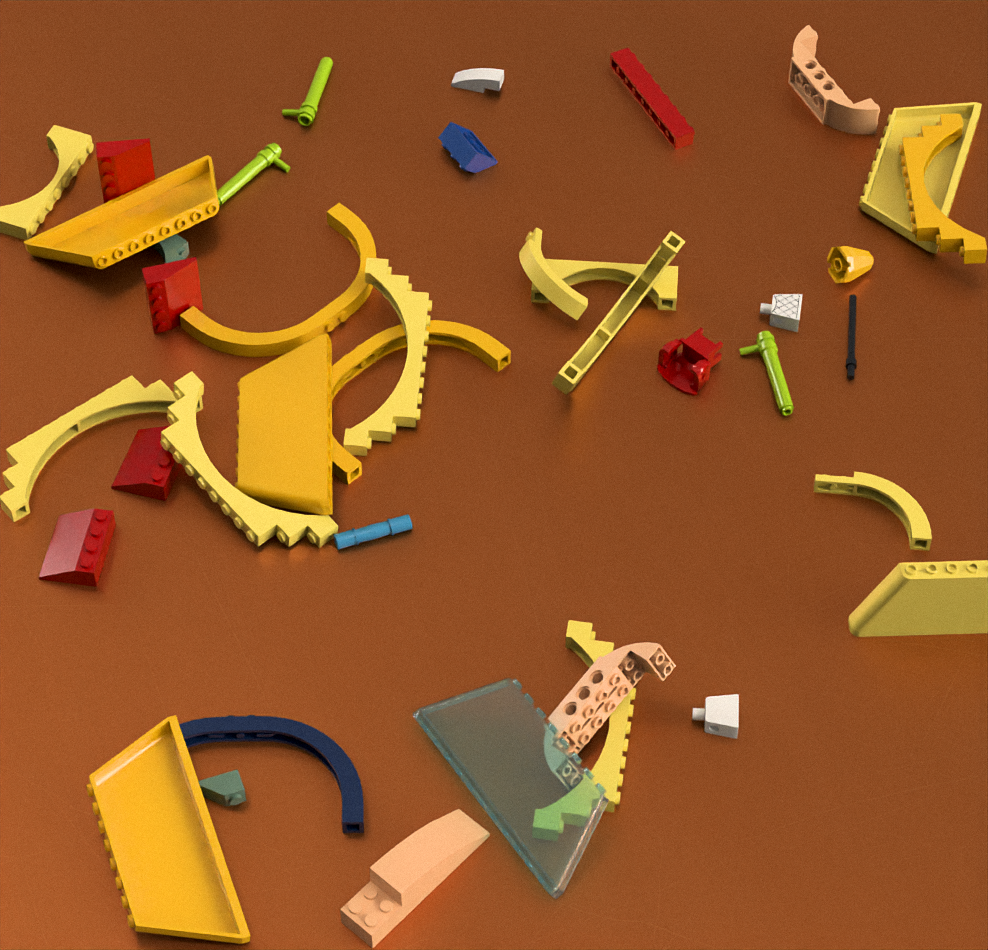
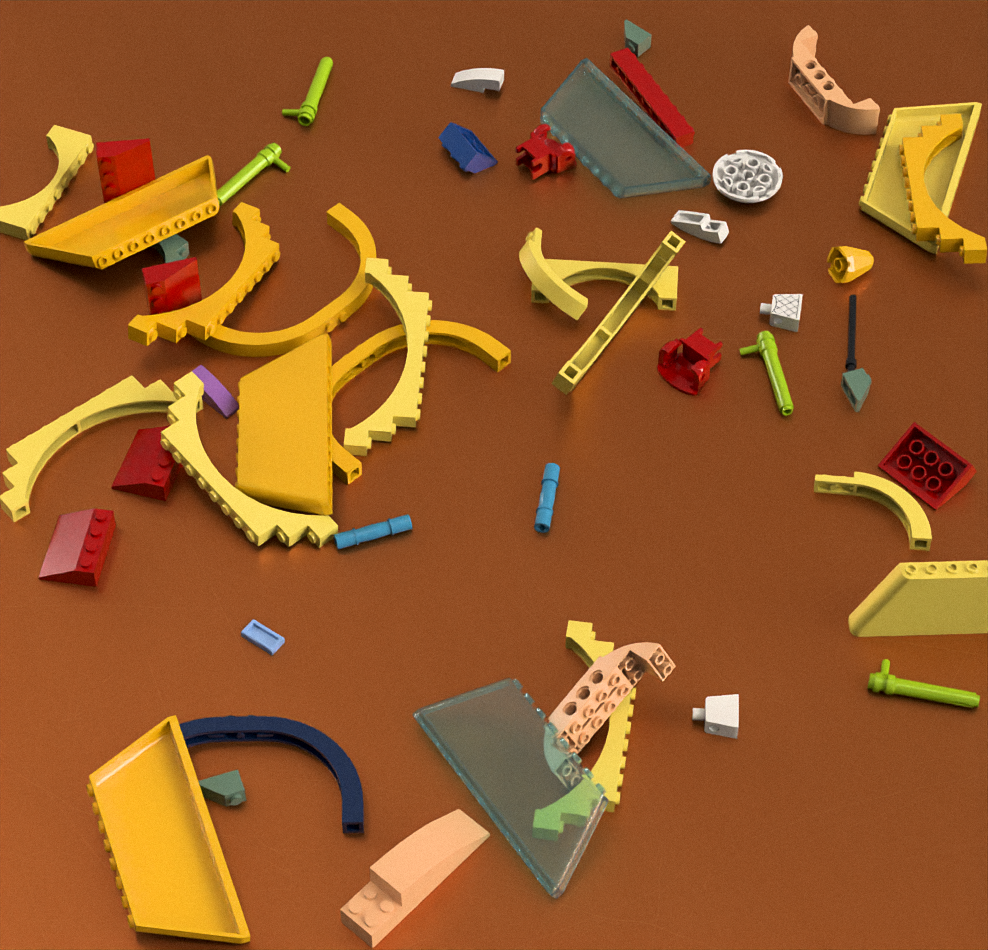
(205, 316): none -> yellow arch
(216, 394): none -> medium lavender slope
(262, 637): none -> light blue tile
(545, 154): none -> red piece
(547, 496): none -> dark azure piece
(617, 137): none -> clear light blue windscreen
(636, 38): none -> sand green slope
(701, 226): none -> white slope
(747, 176): none -> white brick
(856, 387): none -> sand green slope
(890, 684): none -> lime cylinder
(927, 466): none -> red slope

